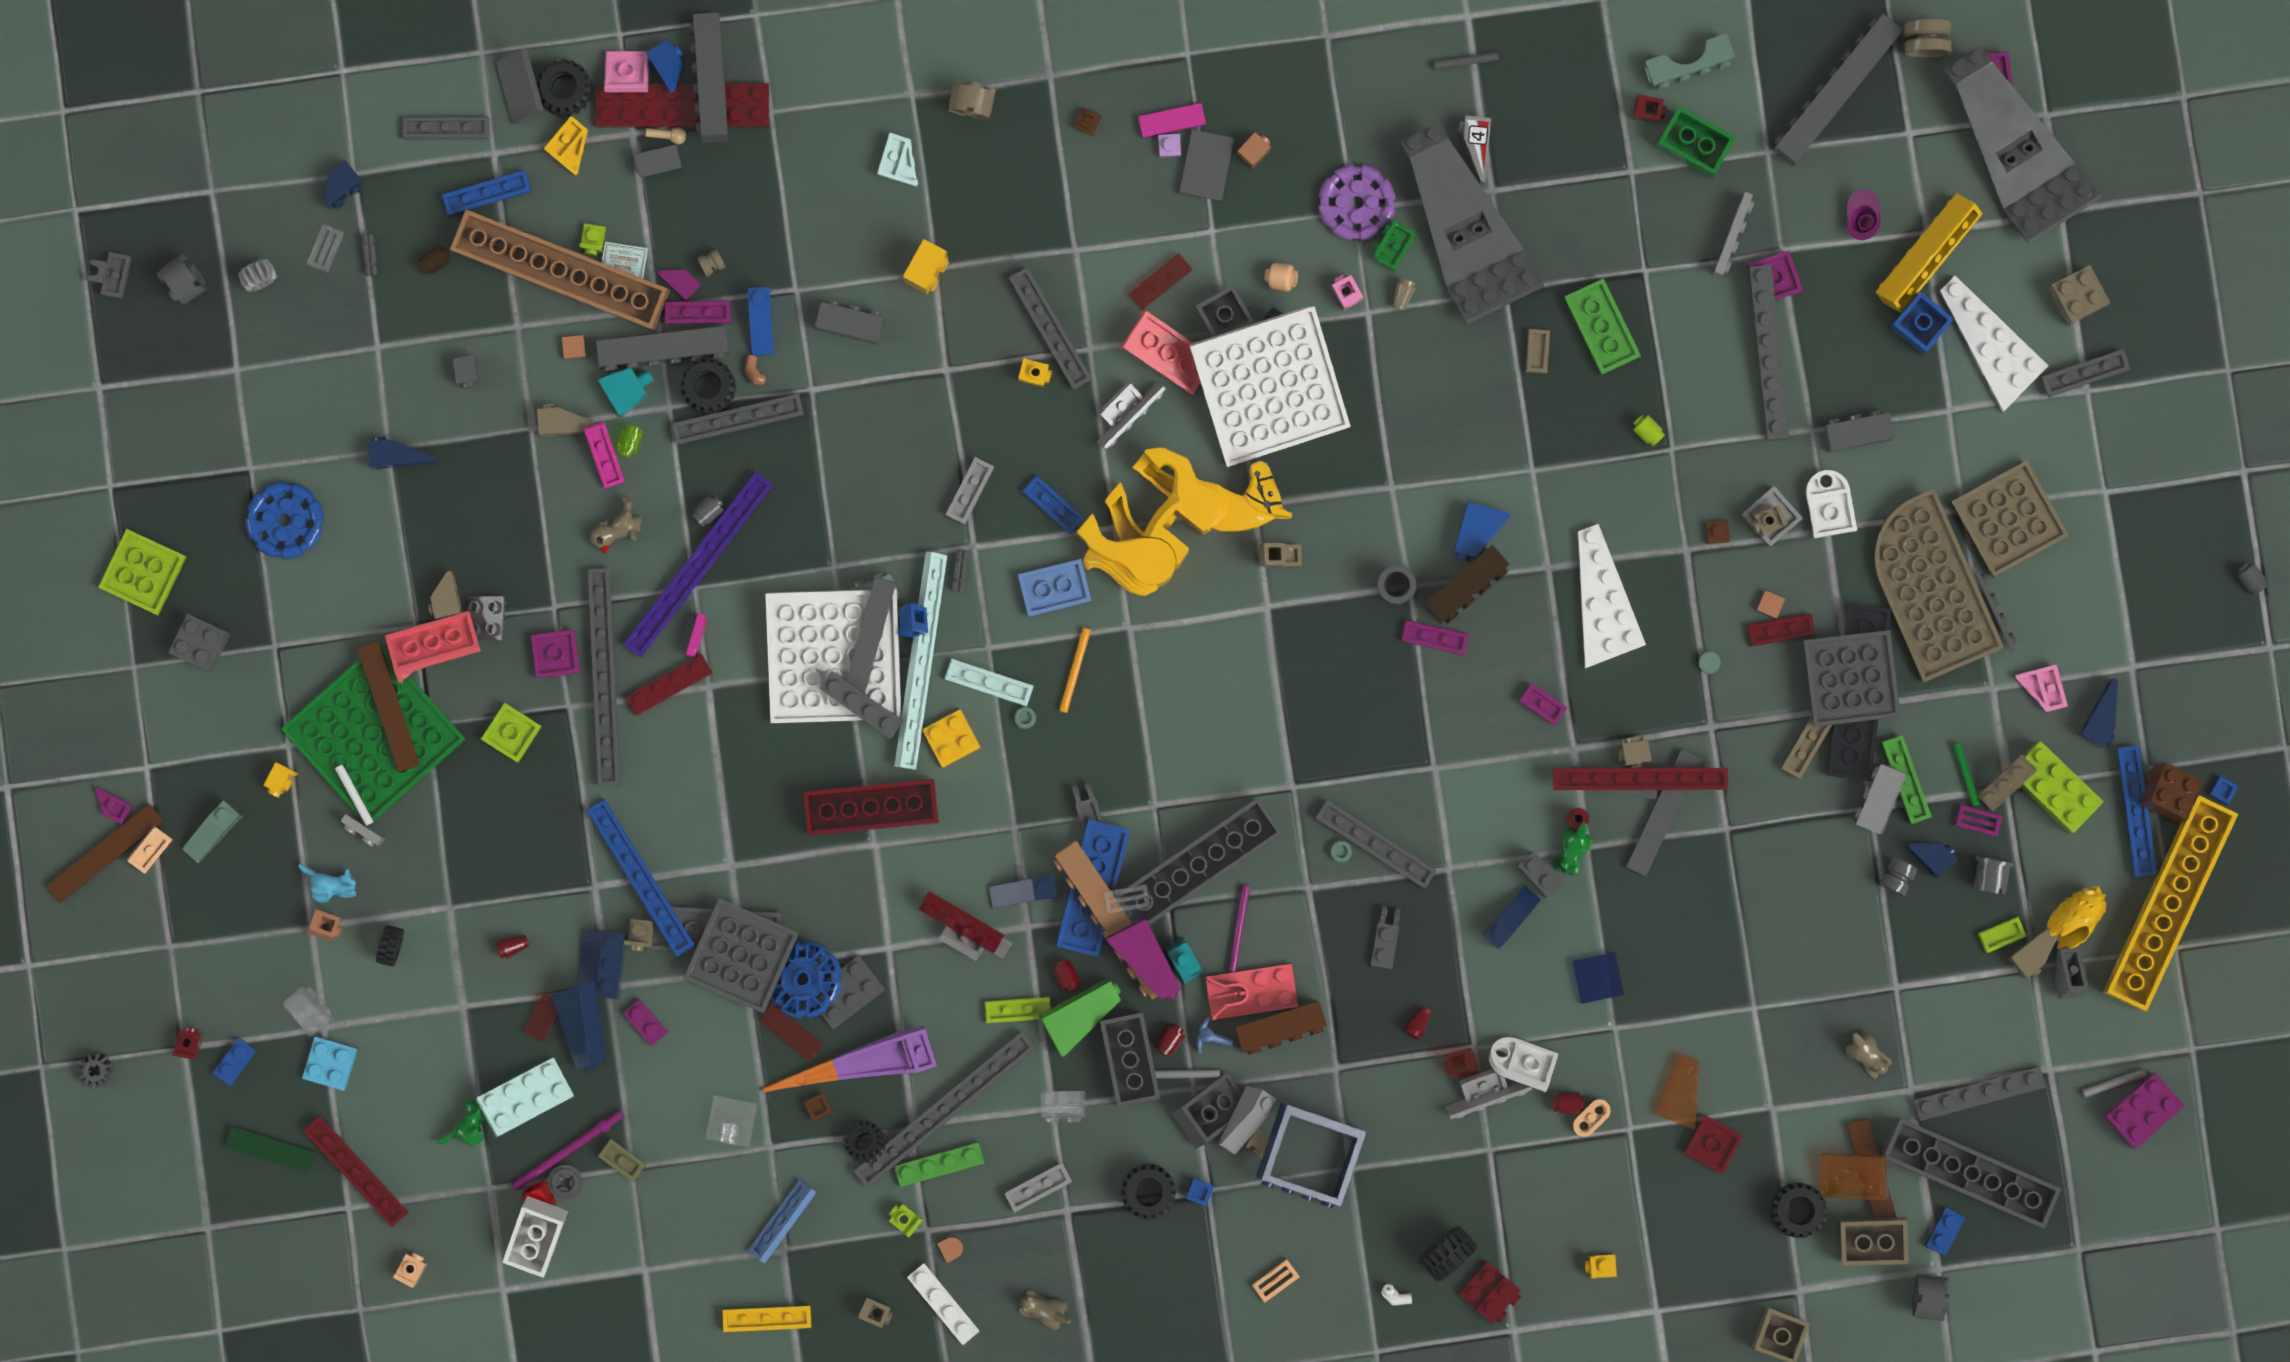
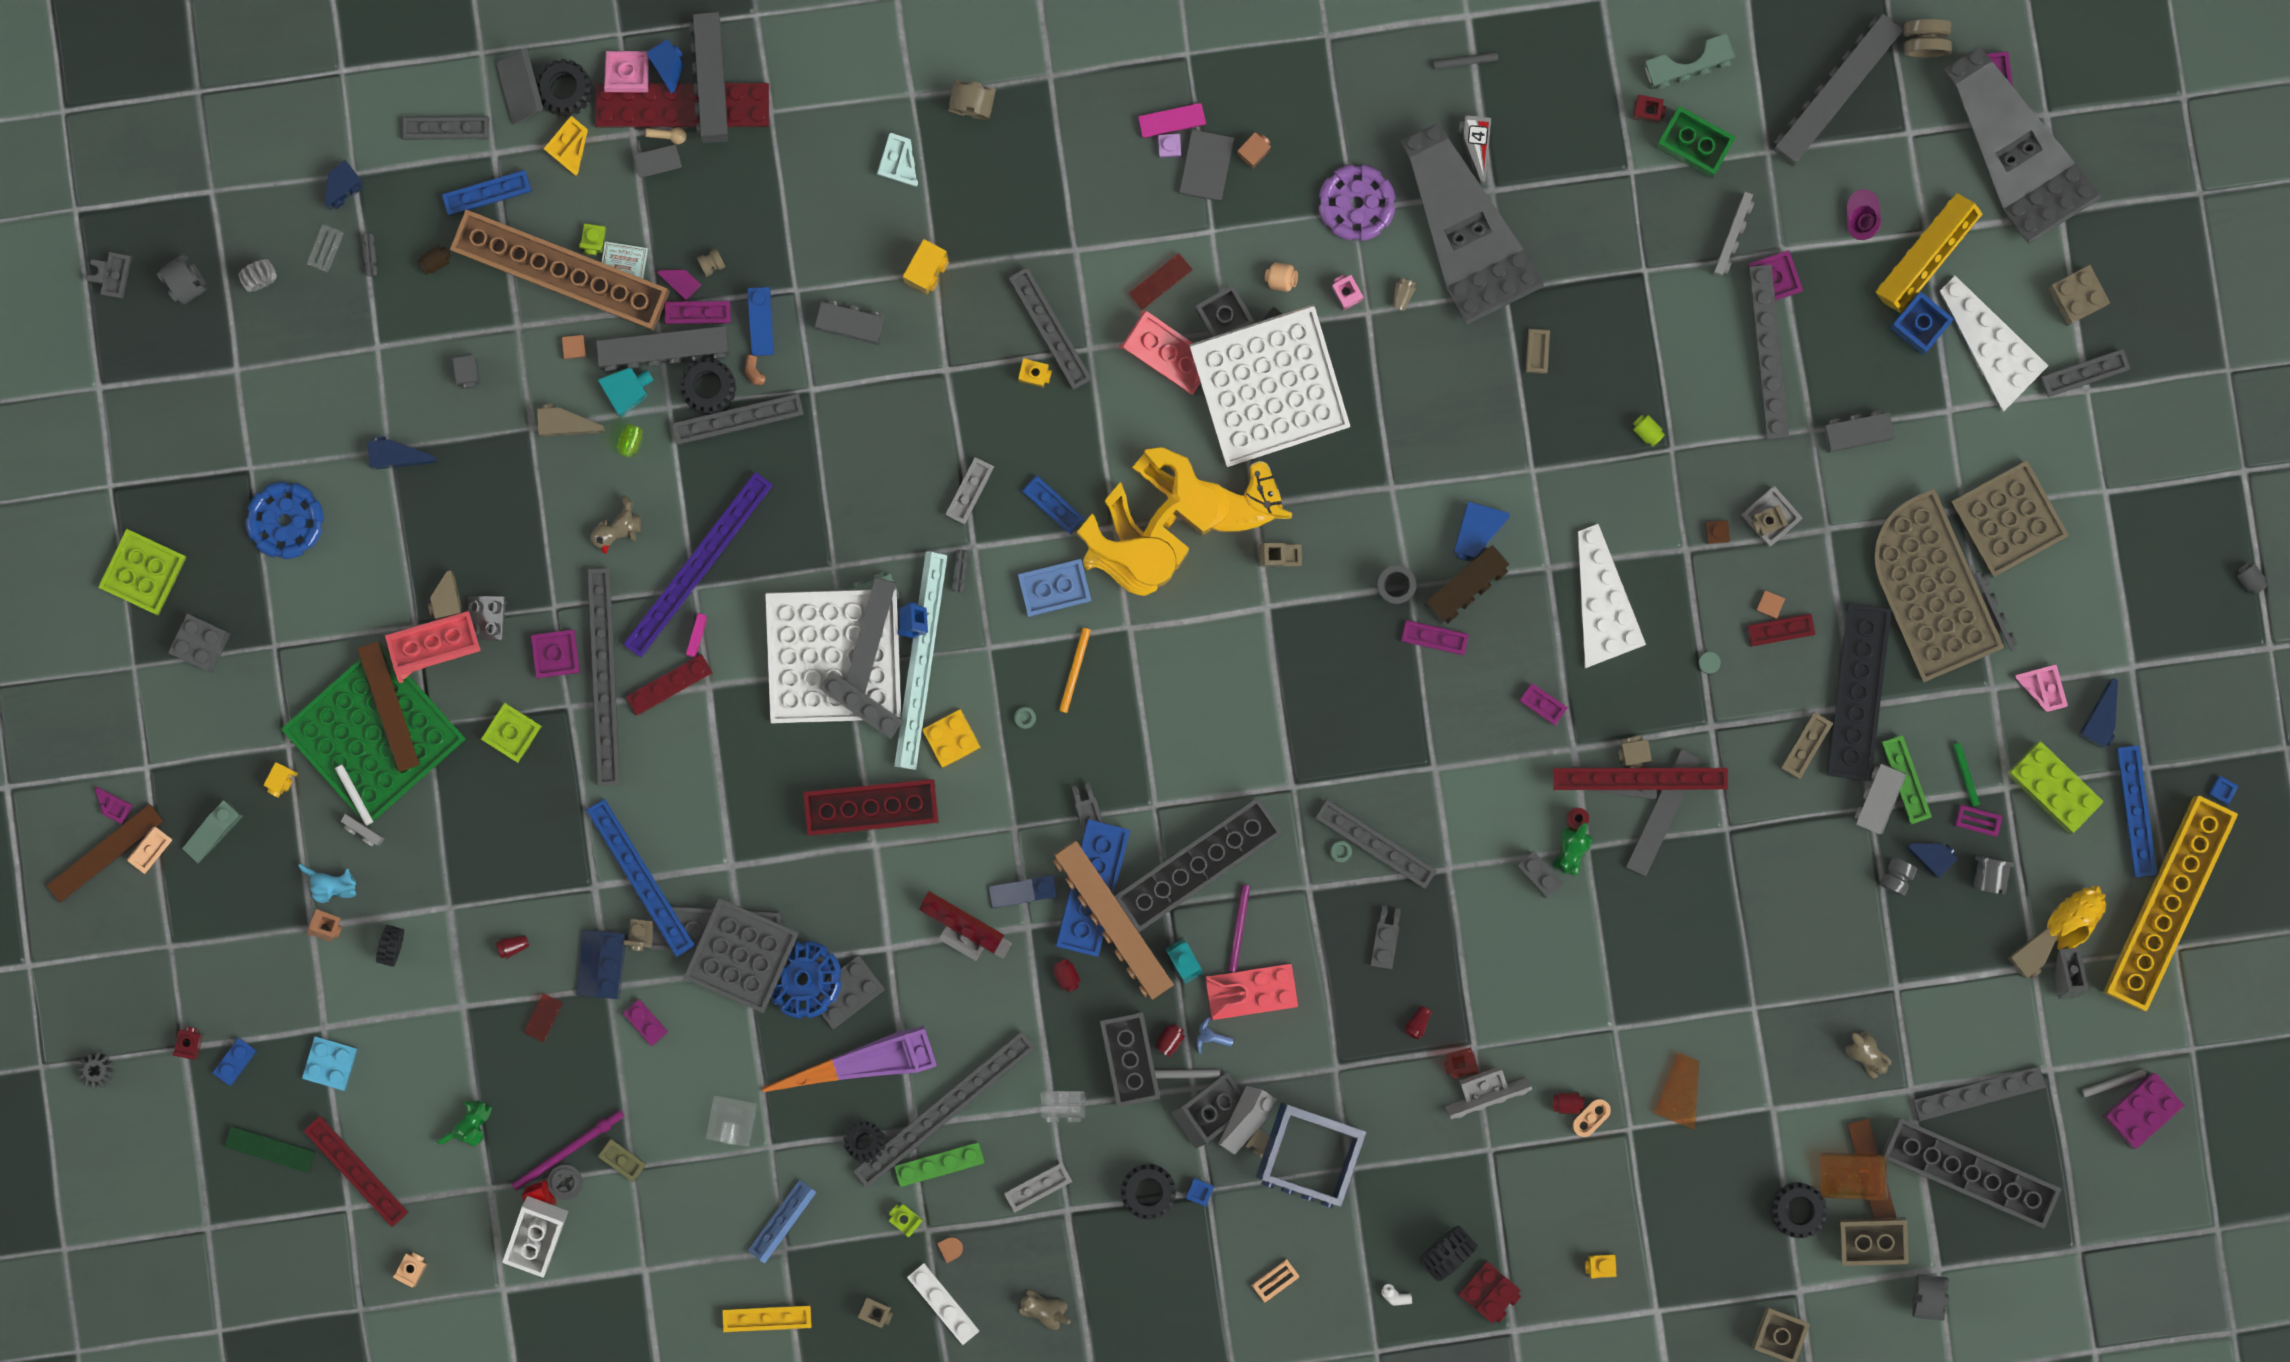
(308, 1011): clear brick -> none
(524, 1097): light aqua plate -> none
(581, 1024): dark blue slope -> none
(604, 454): dark pink tile -> none
(707, 510): dark grey brick -> none
(791, 1032): clear red tile -> none
(818, 1107): reddish brown plate -> none
(988, 682): light aqua tile -> none
(1016, 1009): lime tile -> none
(1079, 1014): bright green slope -> none
(1087, 121): reddish brown tile -> none
(1107, 902): clear tile -> none
(1125, 409): light grey bracket -> none
(1142, 952): magenta slope -> none
(1281, 1026): reddish brown brick -> none
(1394, 245): green bracket -> none
(1511, 917): dark blue slope -> none
(1523, 1062): white plate -> none
(1598, 977): clear blue tile -> none
(1602, 326): bright green plate -> none
(1713, 1144): dark red plate -> none
(1830, 507): white plate -> none
(1851, 678): dark grey plate -> none
(1945, 1231): blue plate -> none
(2002, 934): lime tile -> none
(2007, 782): dark tan plate -> none
(2171, 792): reddish brown brick -> none

